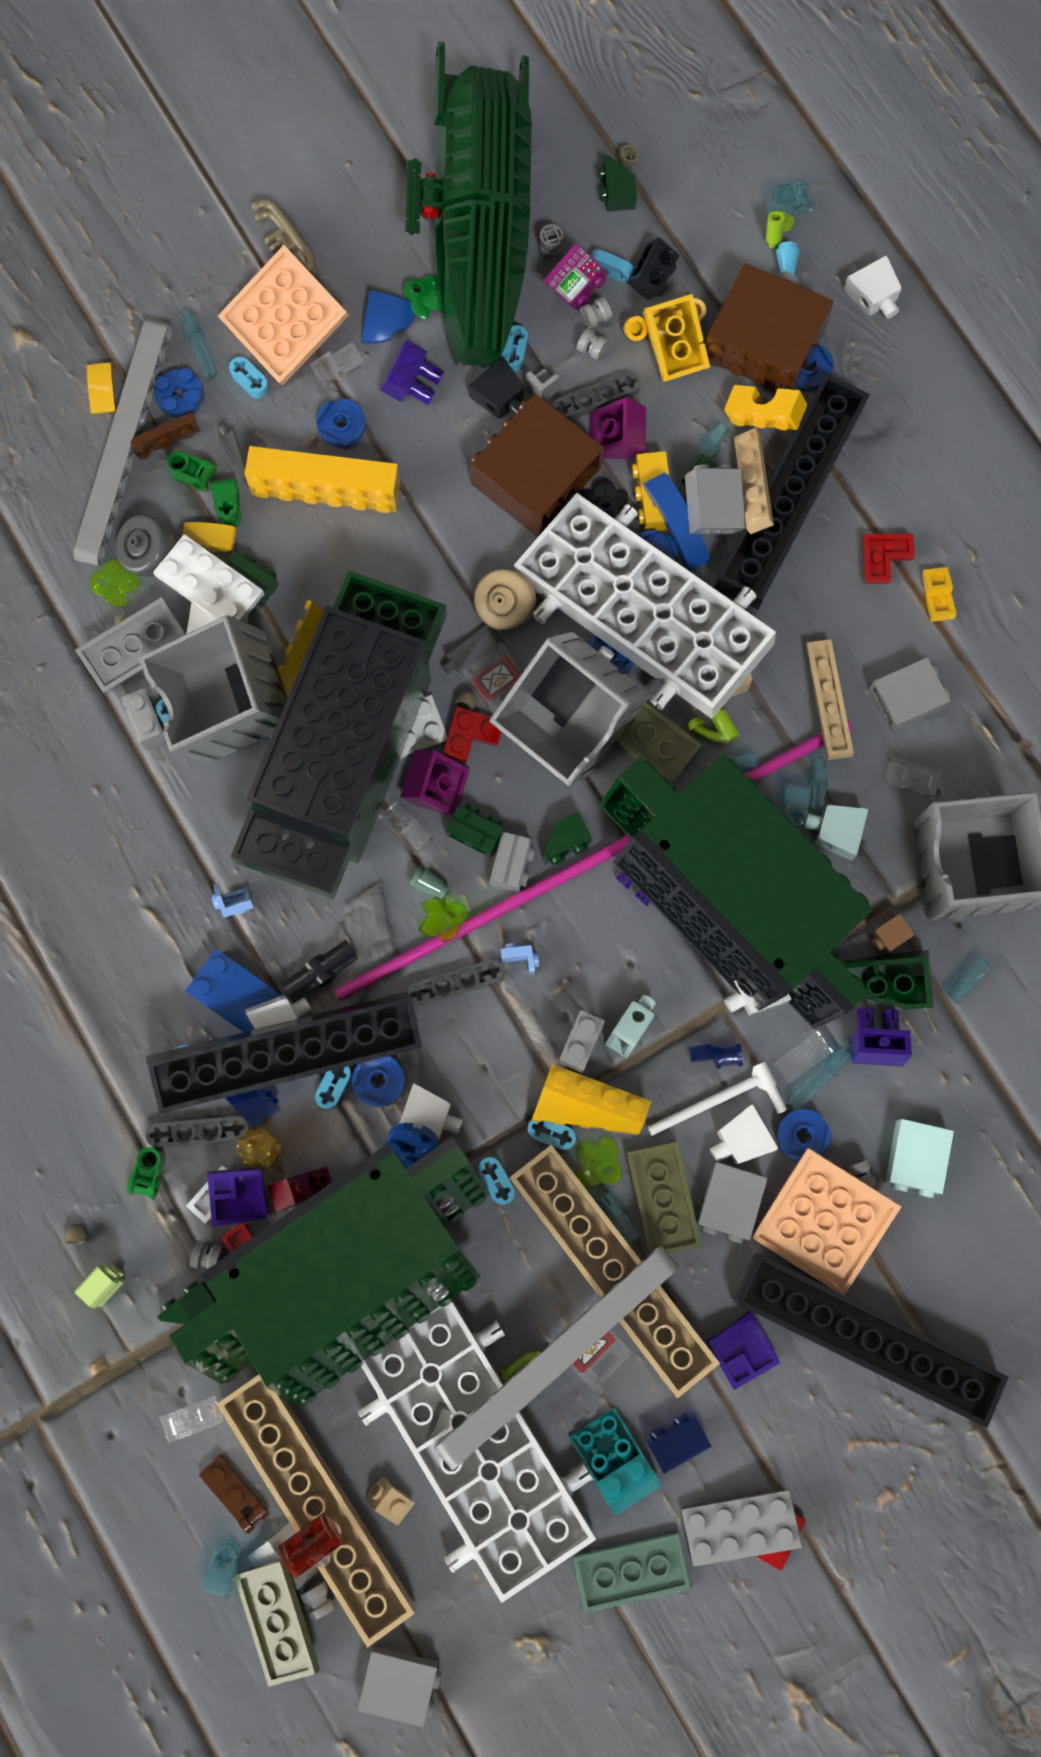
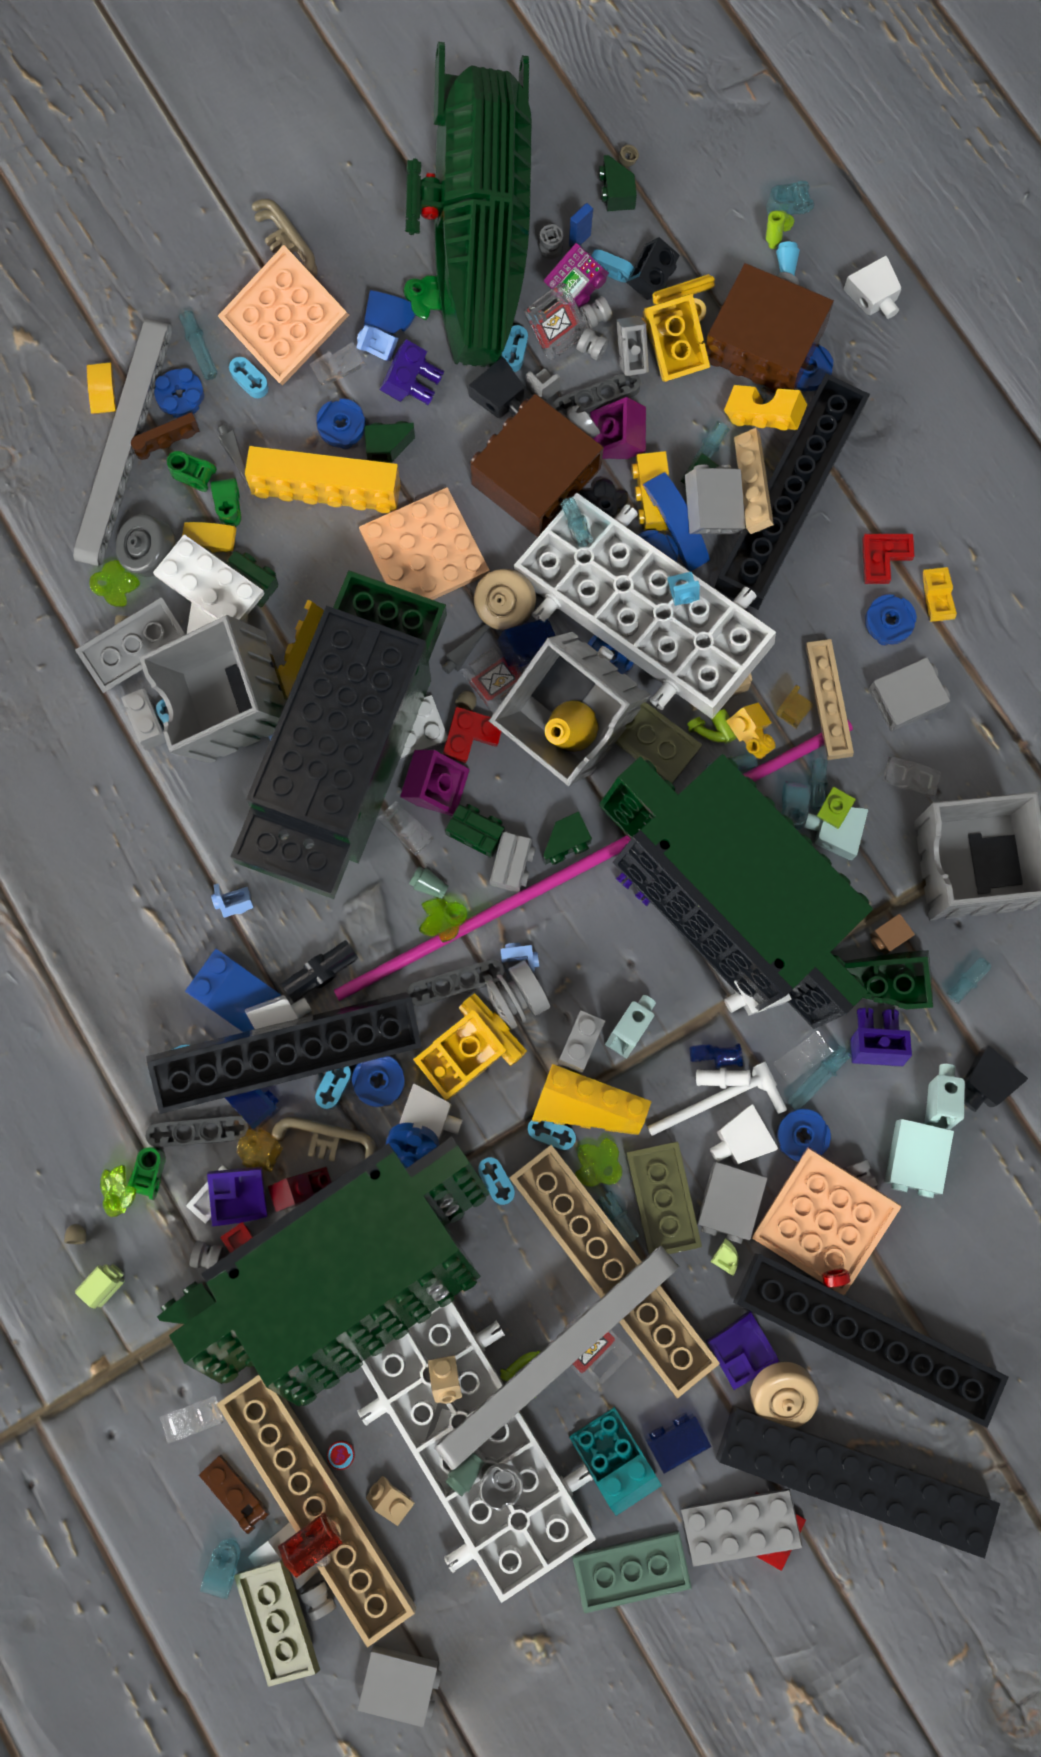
(116, 1192): none -> clear neon green plate
(324, 1136): none -> dark tan piece
(340, 1455): none -> red tile
(377, 342): none -> light blue bracket
(387, 441): none -> dark green slope
(425, 547): none -> light nougat plate
(444, 1379): none -> tan bracket
(460, 1055): none -> yellow slope
(464, 1476): none -> sand green cone
(501, 1486): none -> light grey hair
(514, 1048): none -> yellow piece
(517, 995): none -> light grey wheel
(524, 641): none -> clear blue piece
(558, 324): none -> clear container
(572, 726): none -> yellow cone
(576, 521): none -> clear light blue axle
(580, 225): none -> blue tile
(582, 421): none -> light grey hair
(632, 345): none -> light grey brick
(686, 592): none -> medium azure bracket
(689, 287): none -> yellow axle
(723, 1077): none -> white pin
(726, 1257): none -> yellowish green tile
(749, 727): none -> yellow brick
(785, 1394): none -> tan wheel
(794, 708): none -> clear yellow panel
(835, 807): none -> lime bracket
(836, 1277): none -> red tile
(858, 1482): none -> black brick
(885, 632): none -> blue plate
(945, 1099): none -> light aqua torso
(991, 1079): none -> black torso

